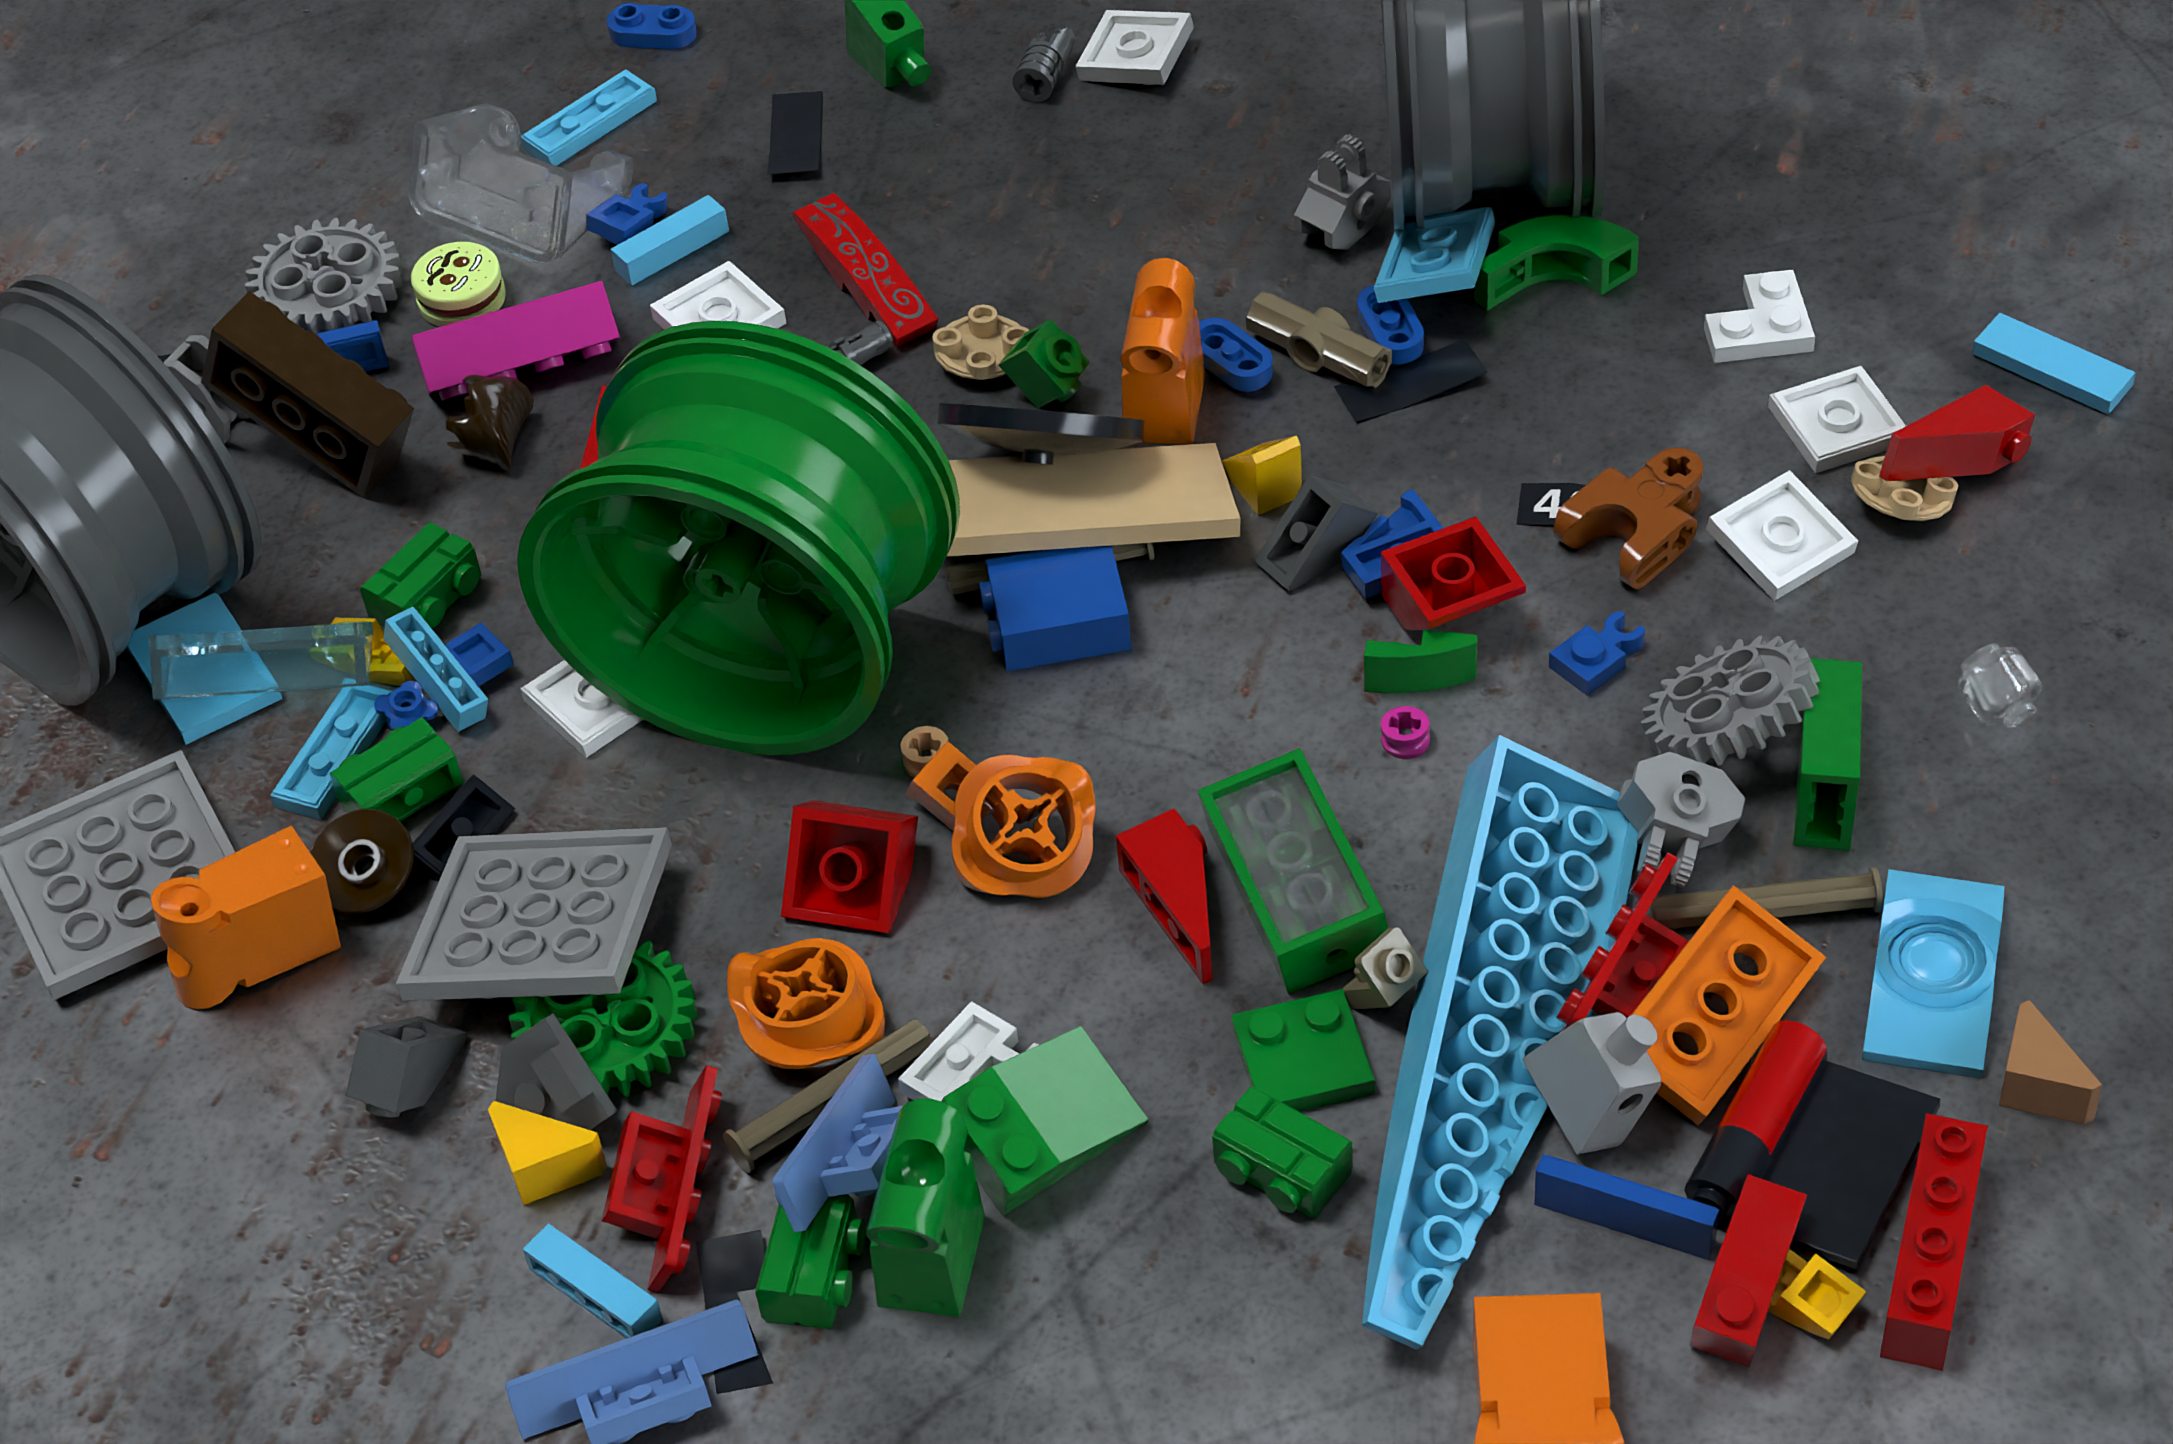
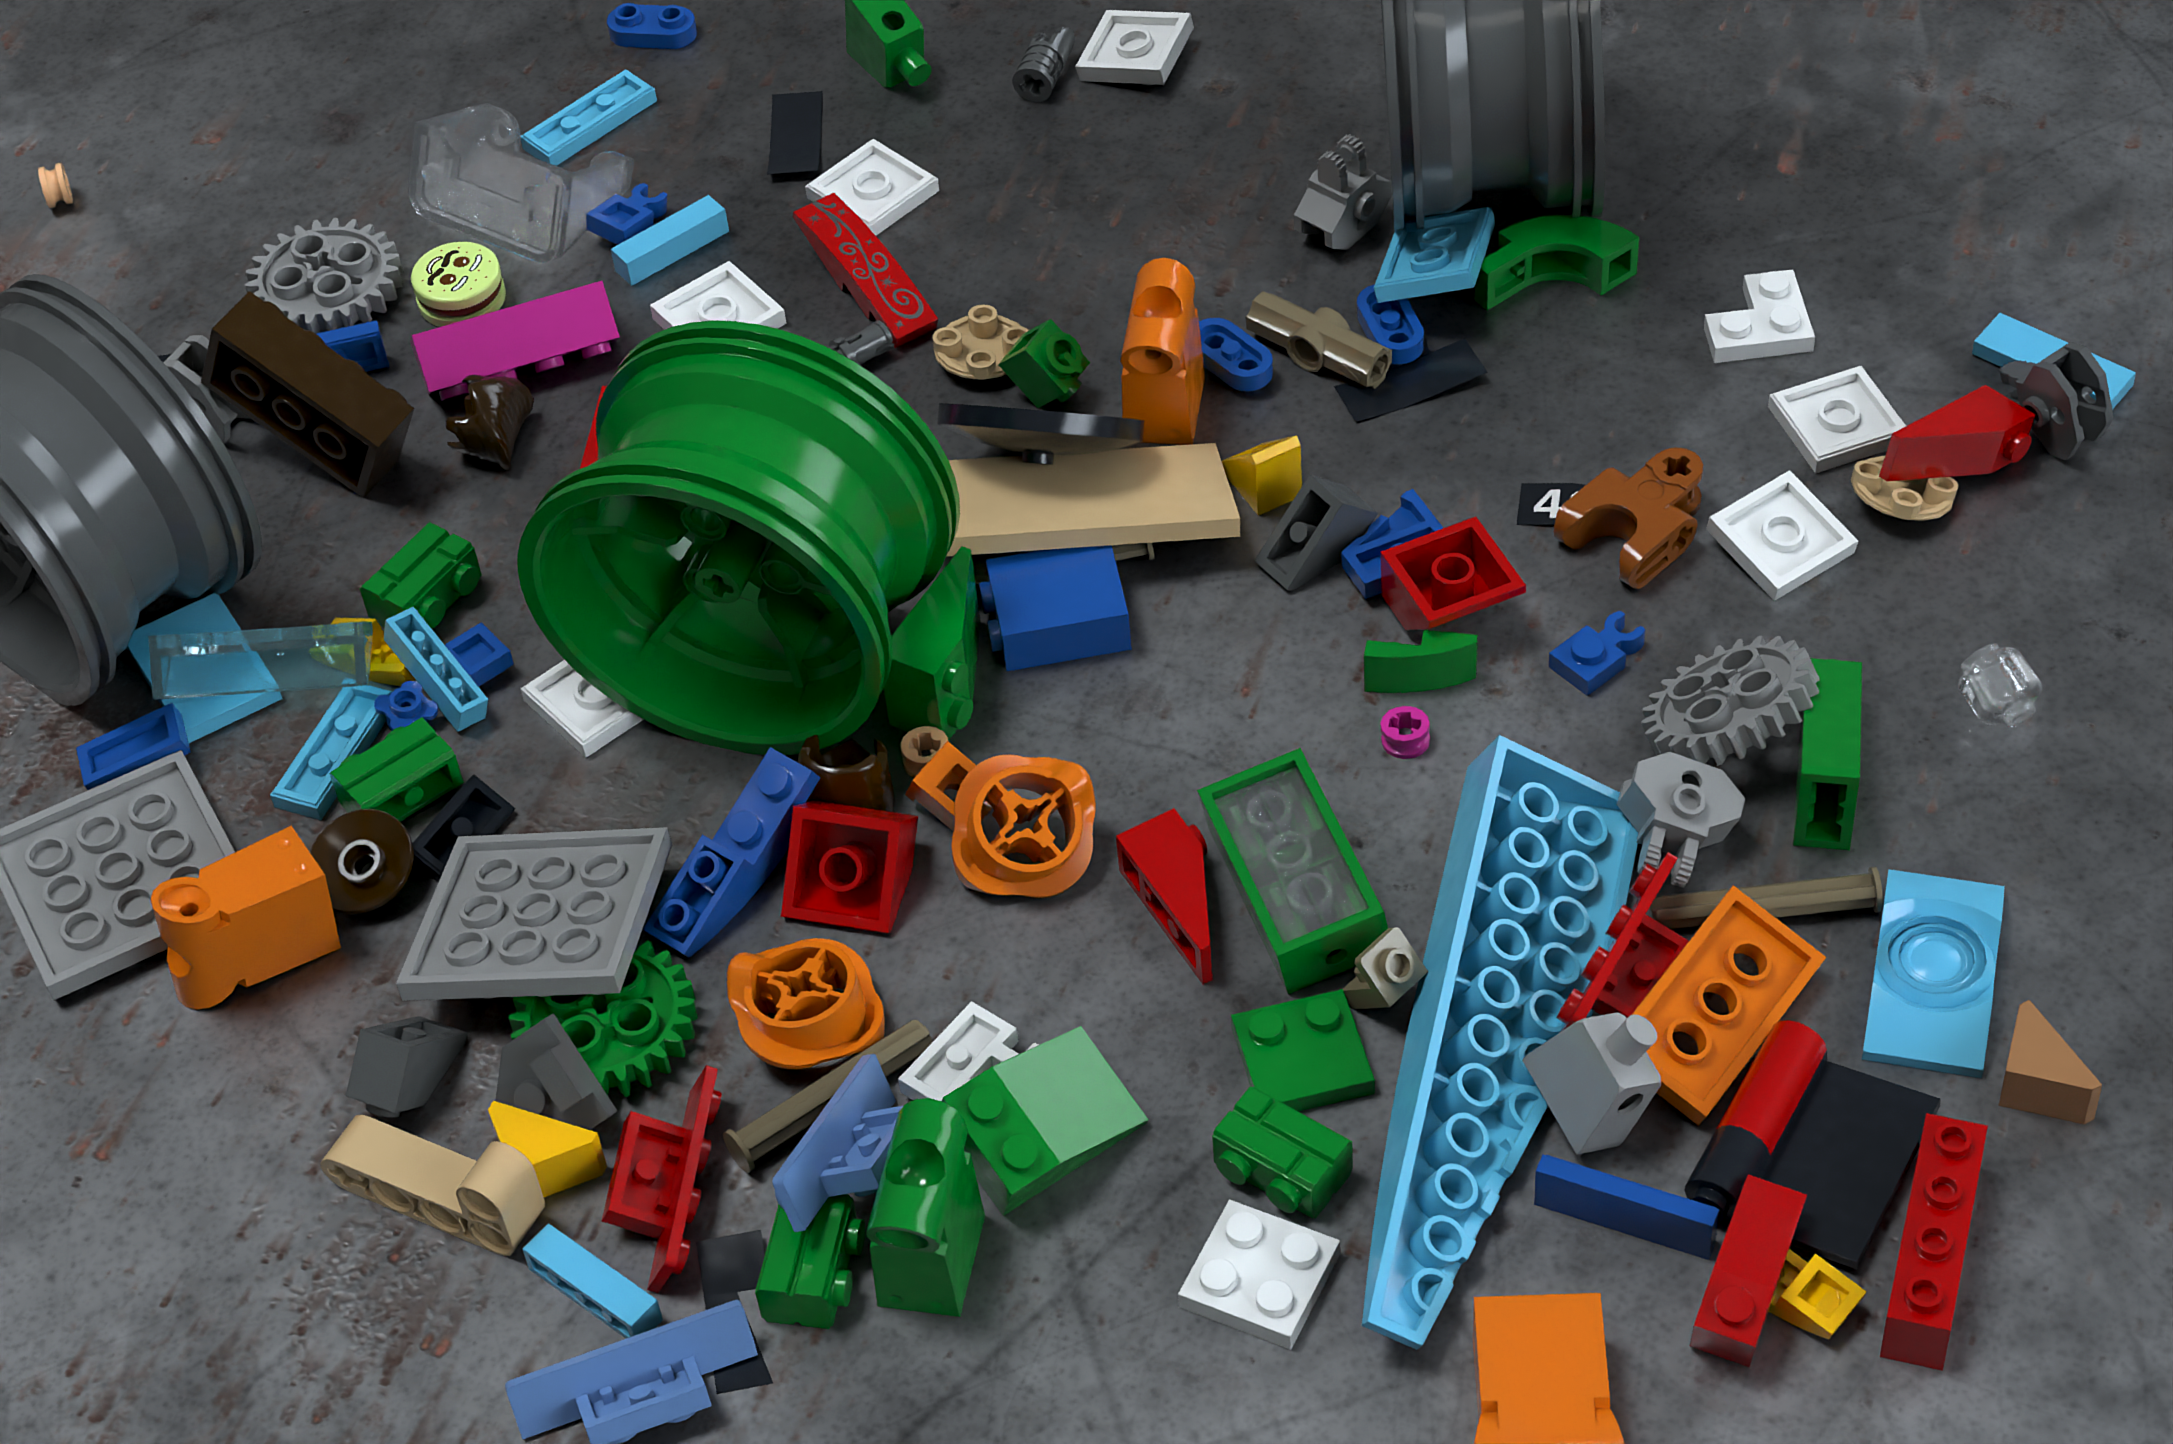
(55, 185): none -> light nougat bush
(132, 746): none -> blue tile
(478, 1201): none -> tan beam
(738, 860): none -> blue slope
(850, 774): none -> dark brown hair
(876, 185): none -> white tile
(937, 654): none -> green slope
(1259, 1274): none -> white plate
(2061, 399): none -> dark grey hinge

